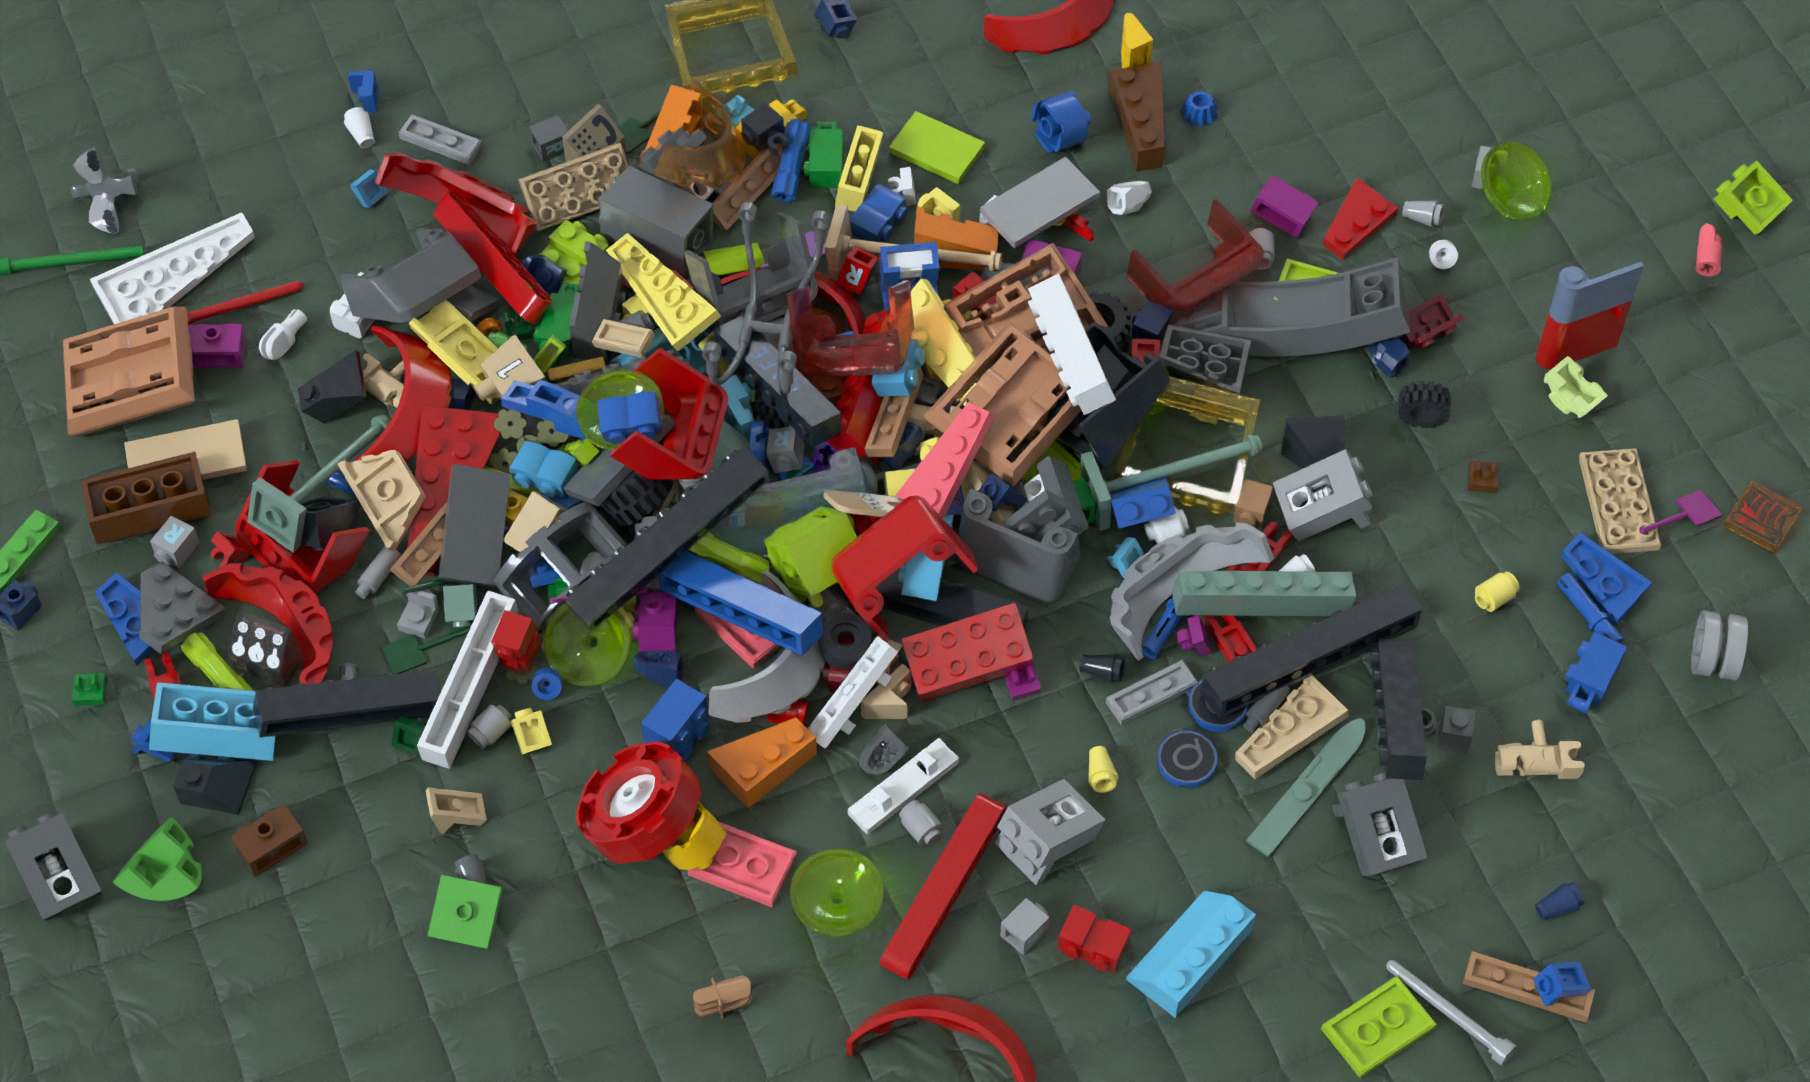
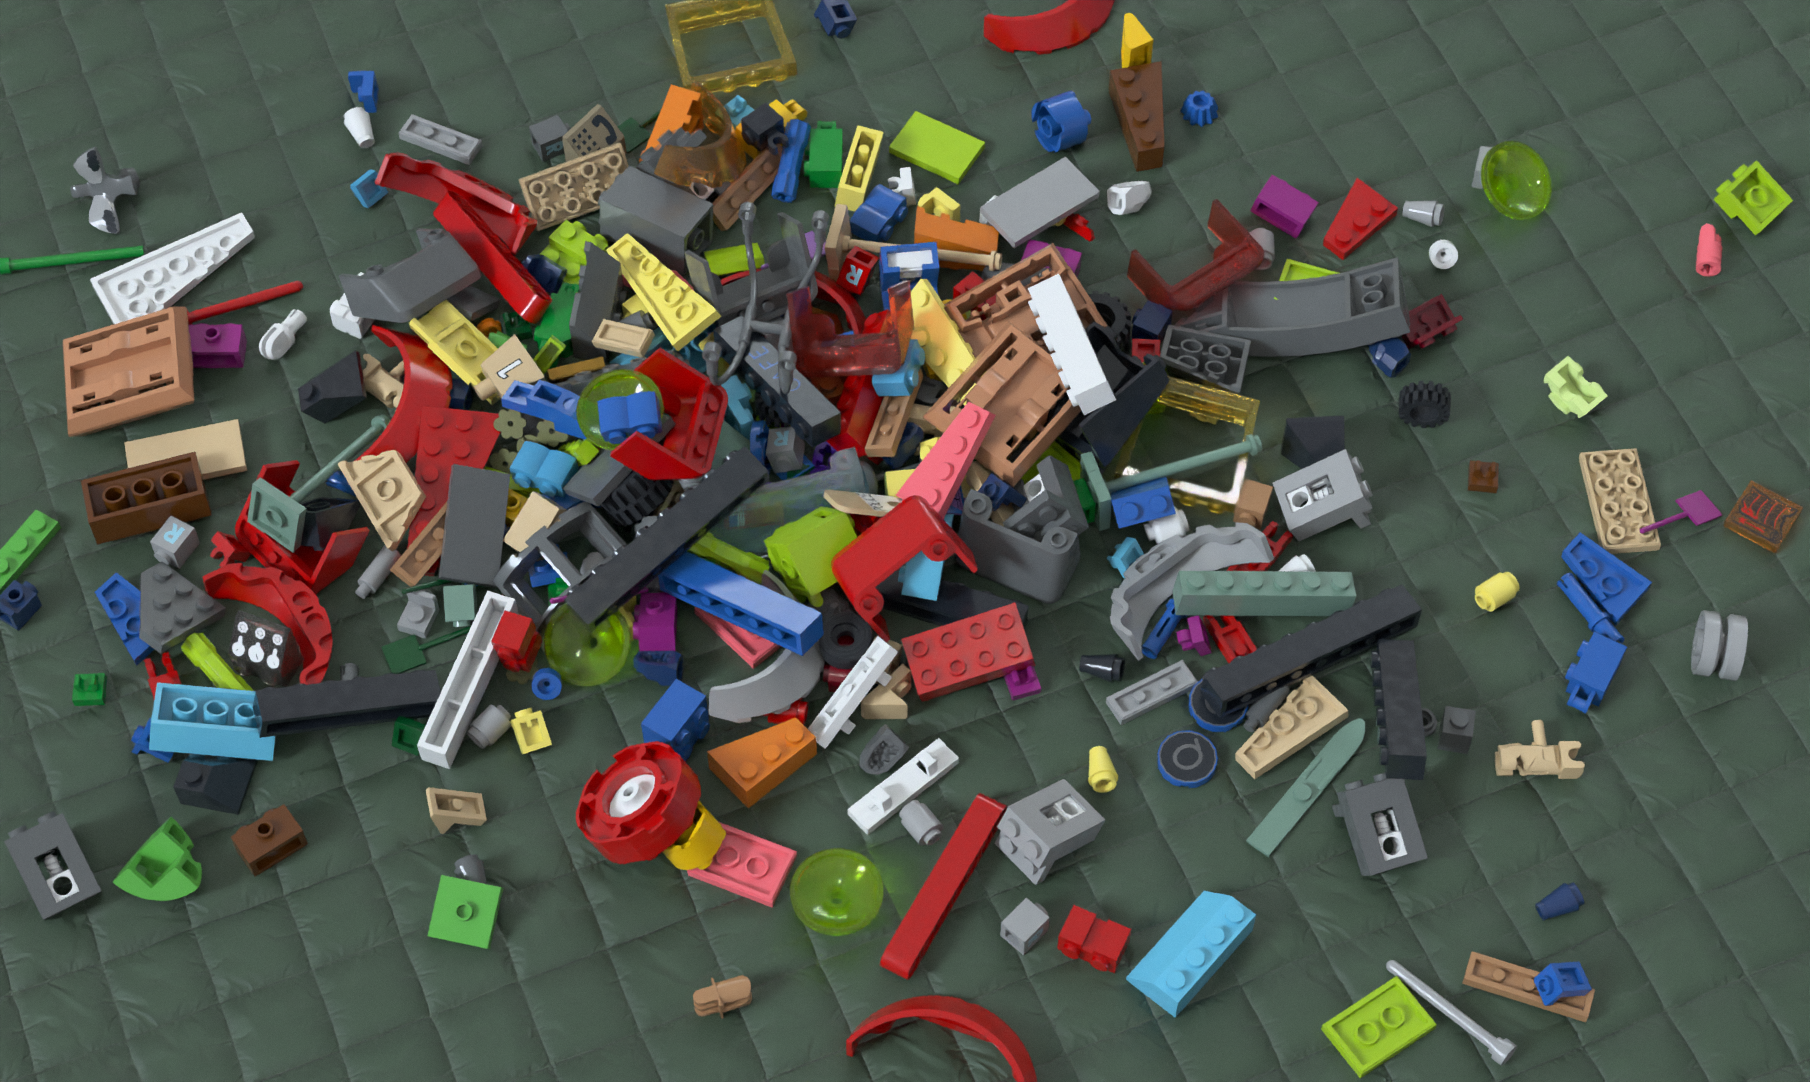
(1586, 314): door -> none

